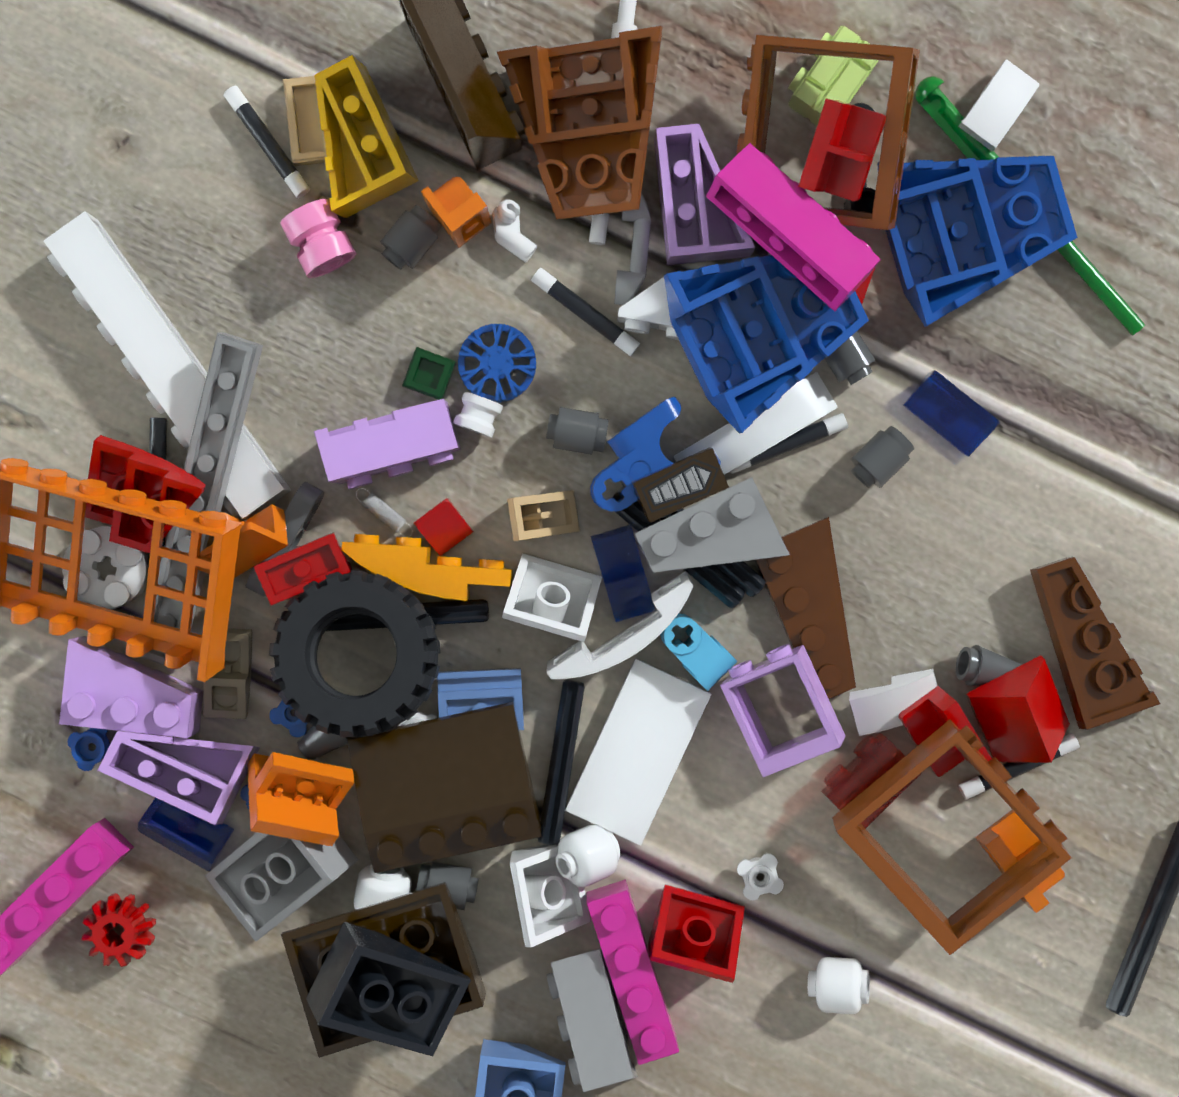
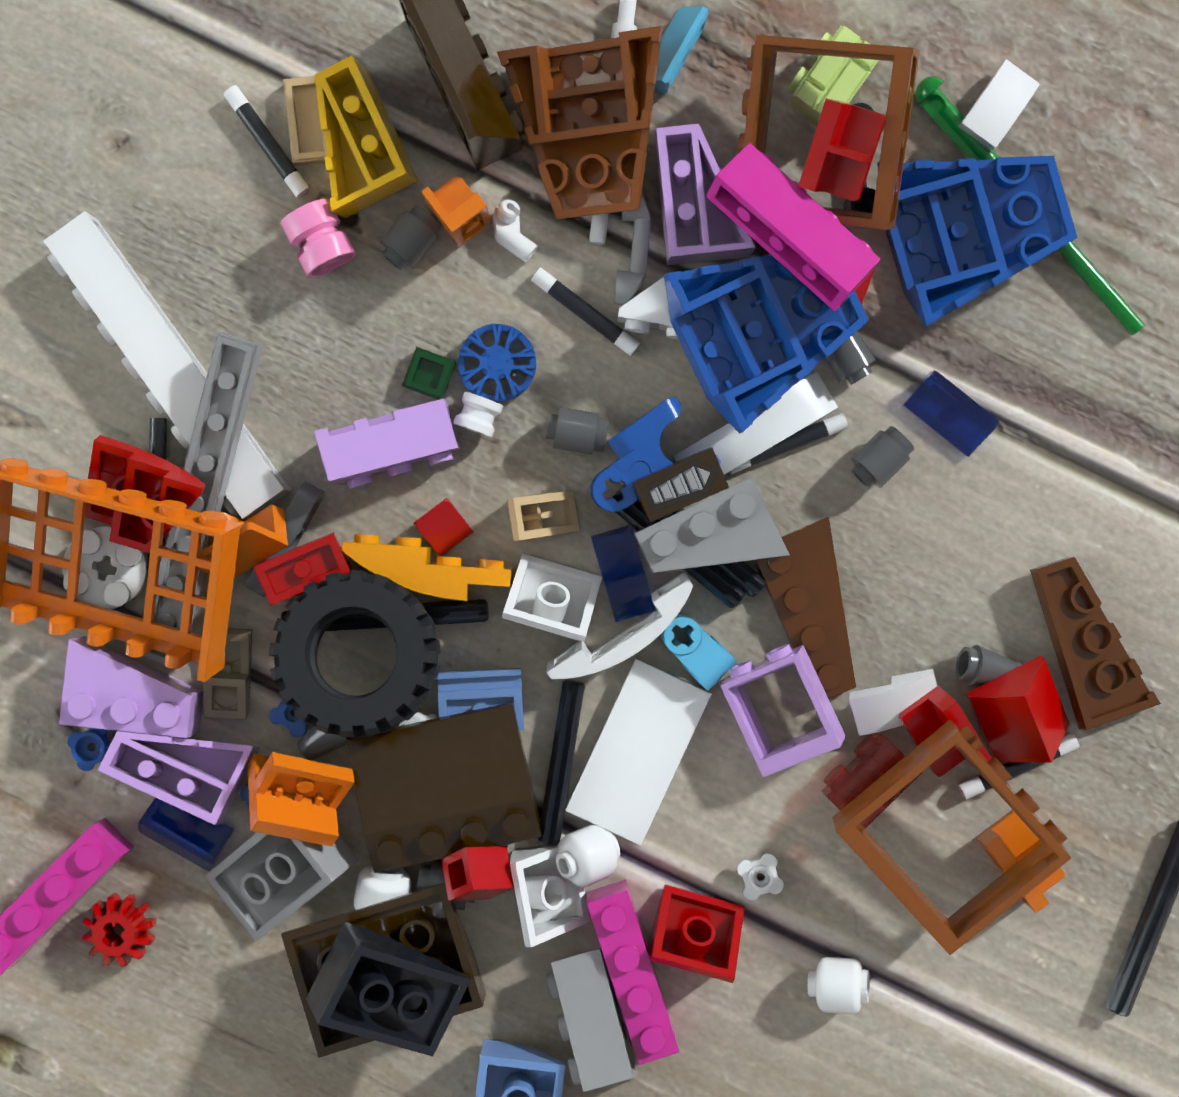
(384, 512): white piece -> none
(477, 873): none -> red brick
(678, 43): none -> medium azure slope

